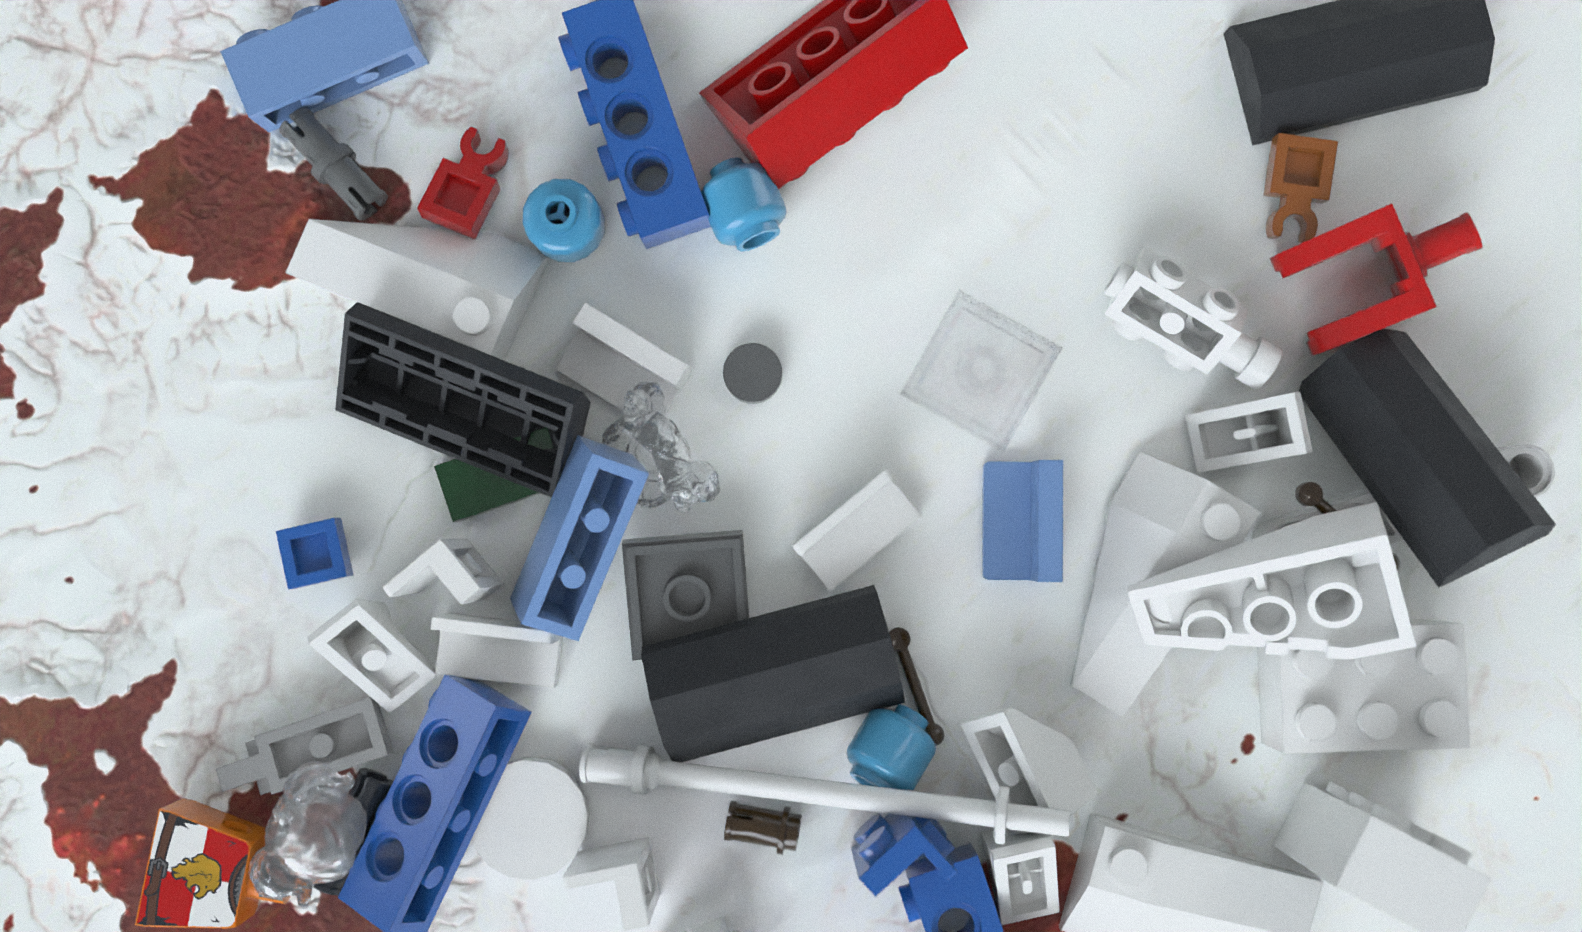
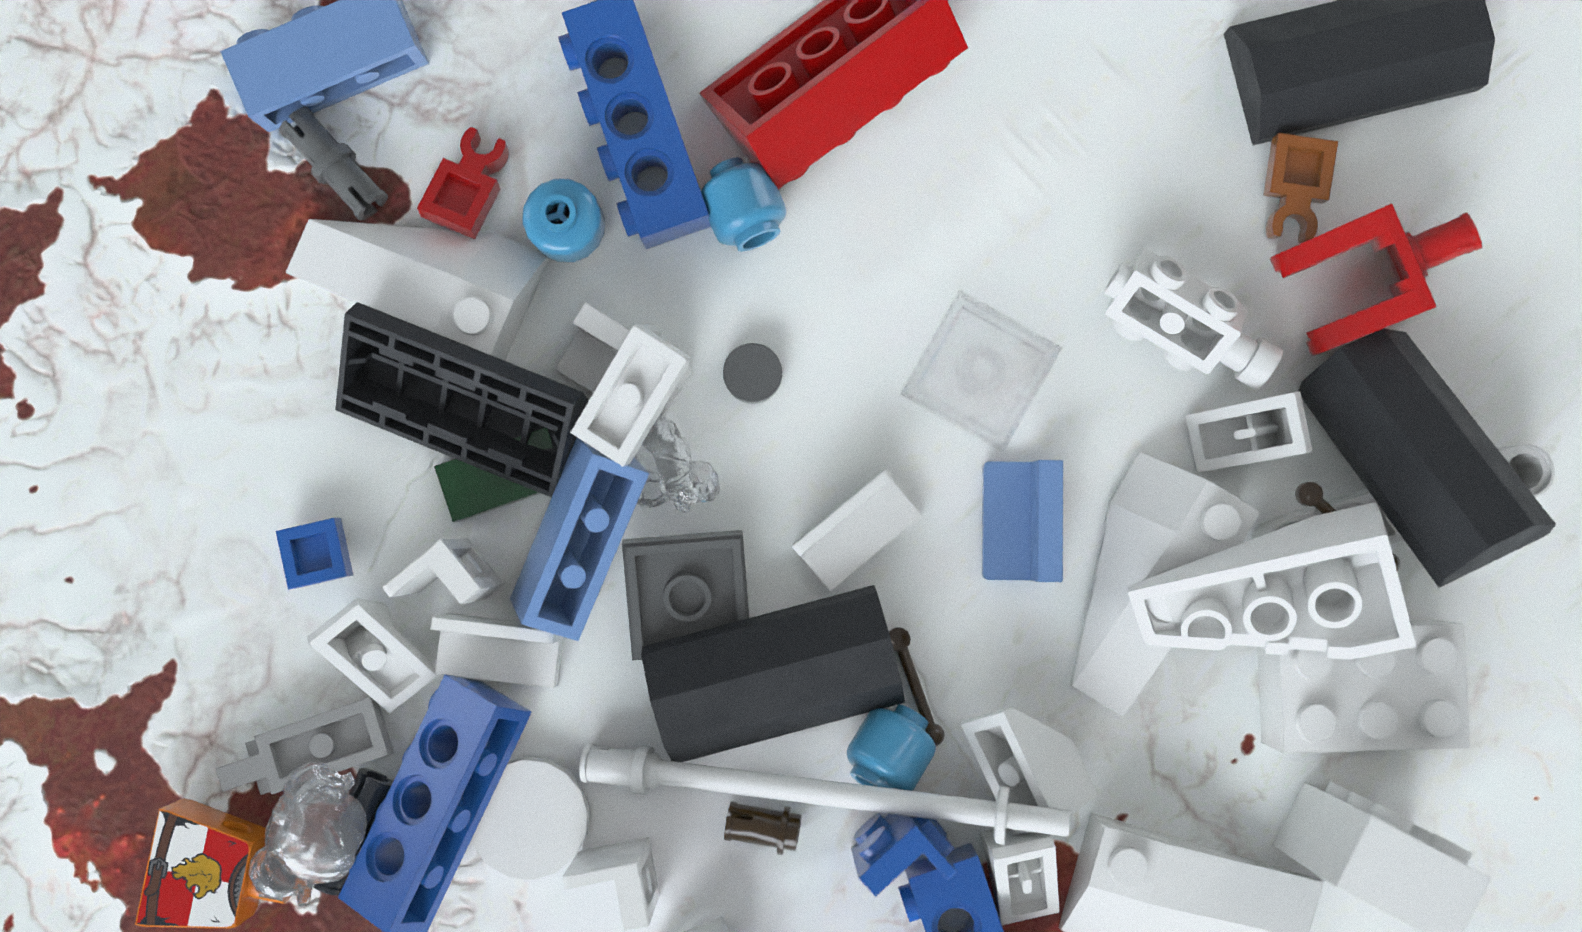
(631, 394): none -> white panel

